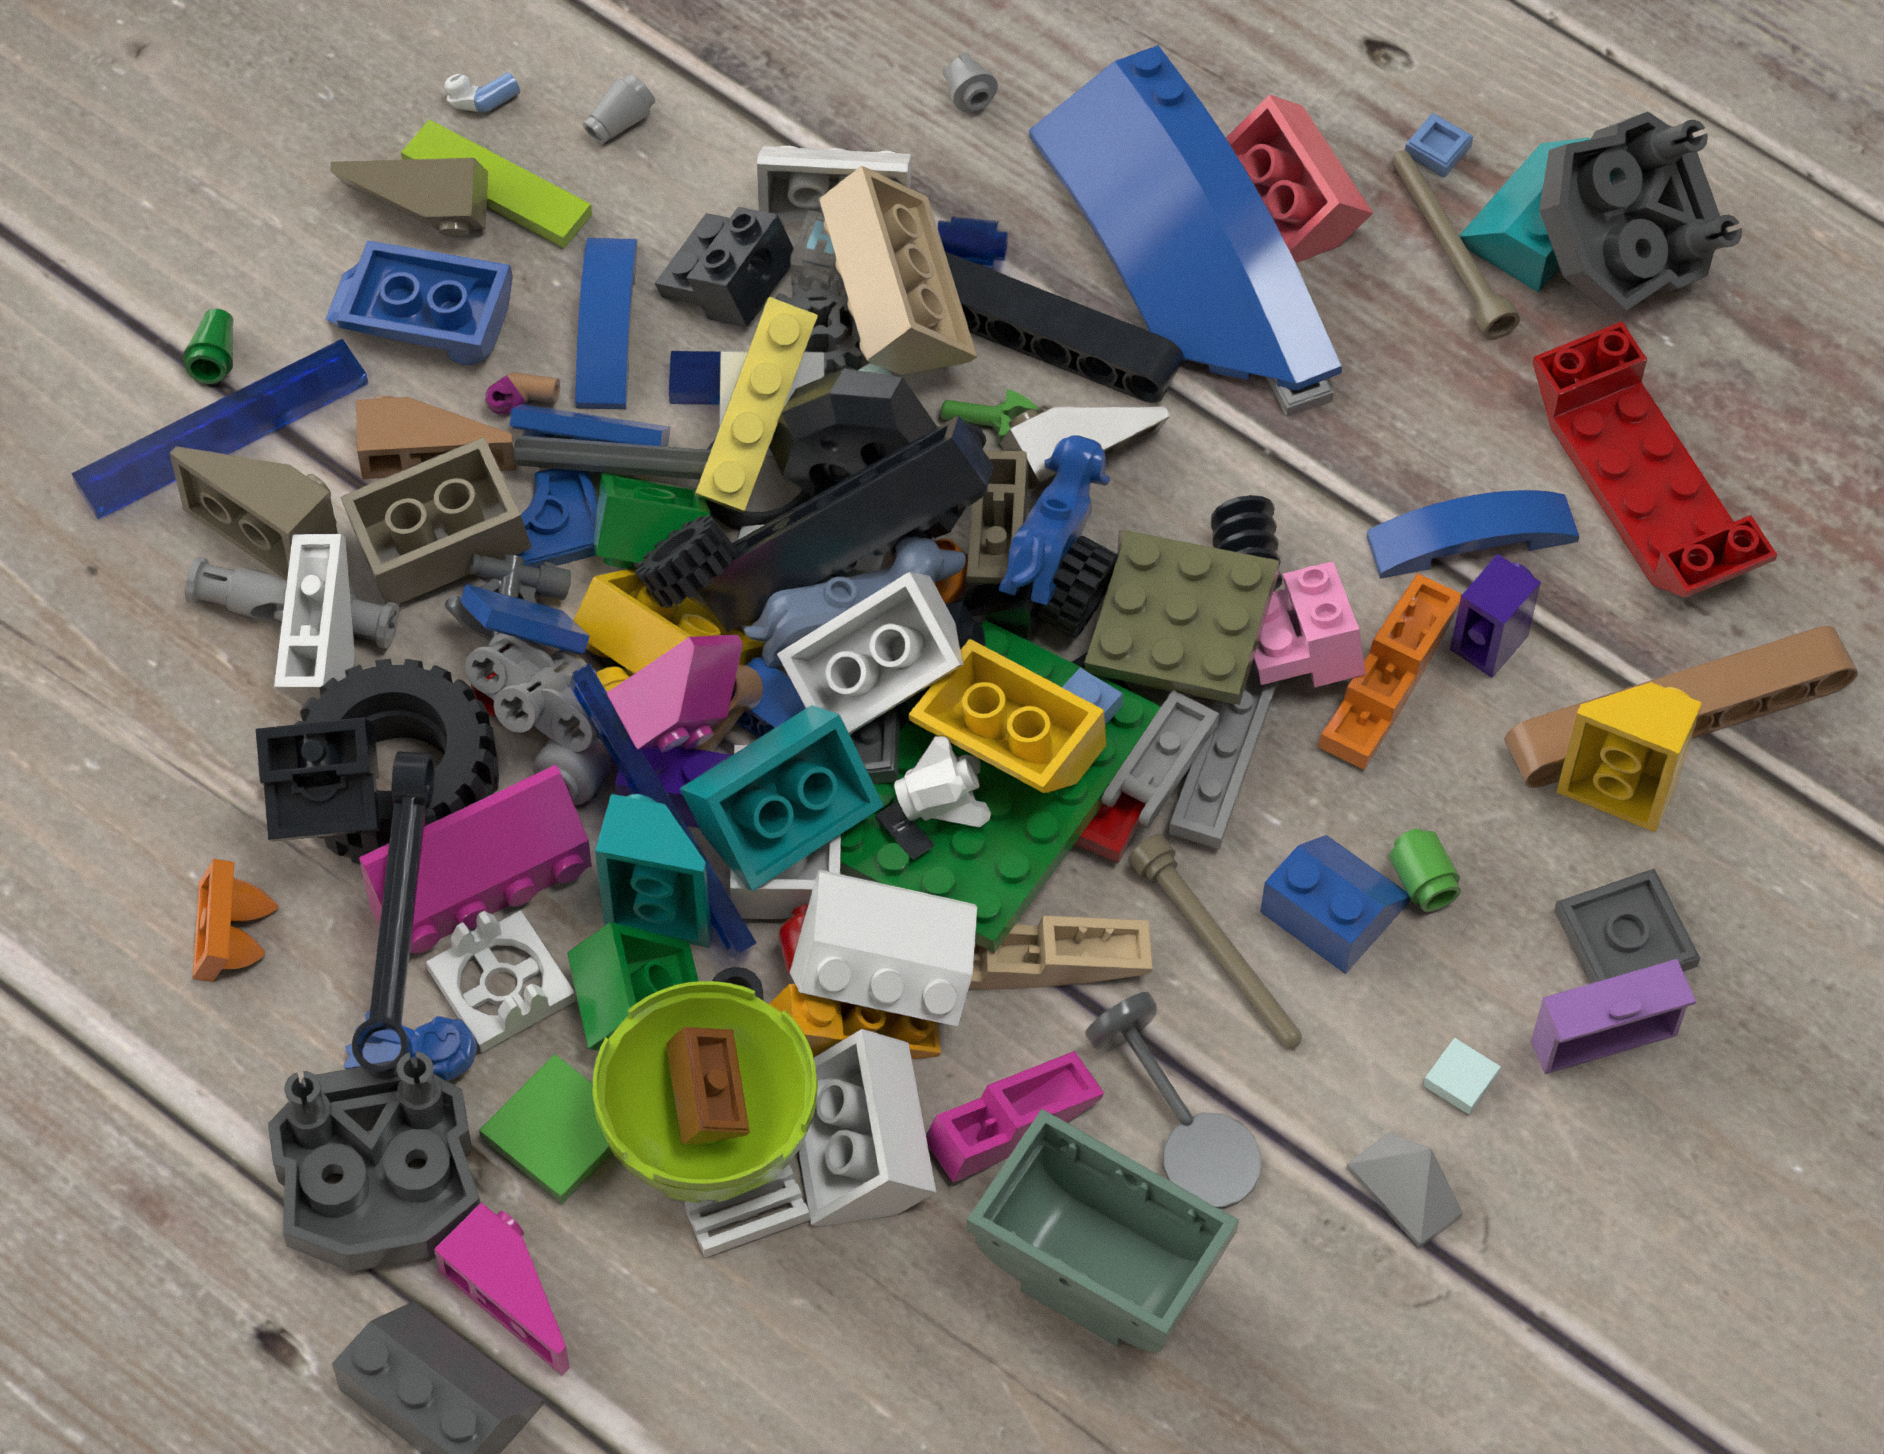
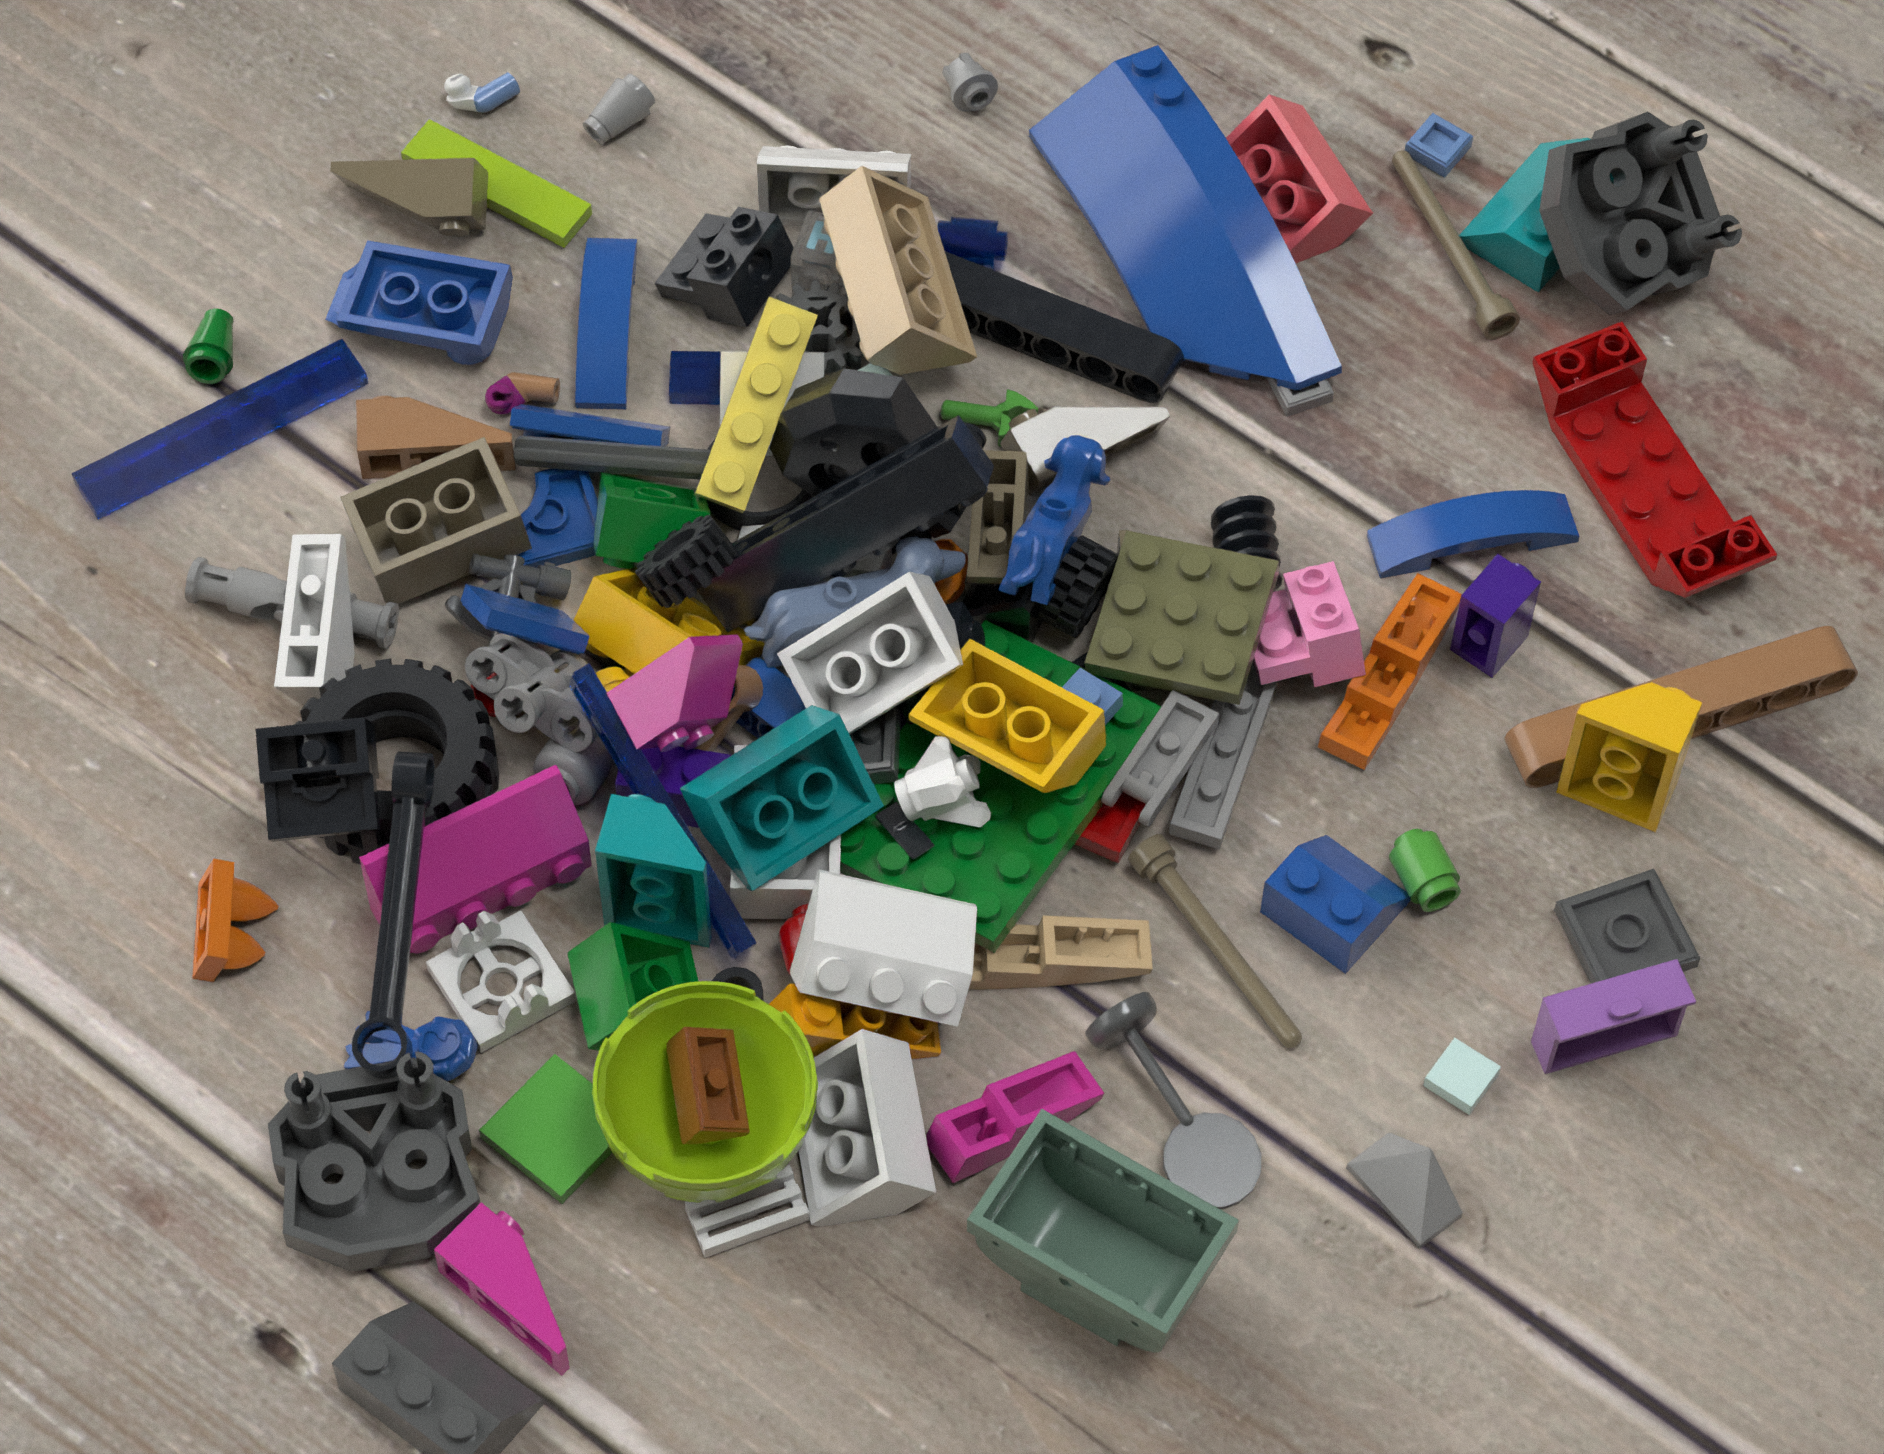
(253, 502): dark tan slope -> none

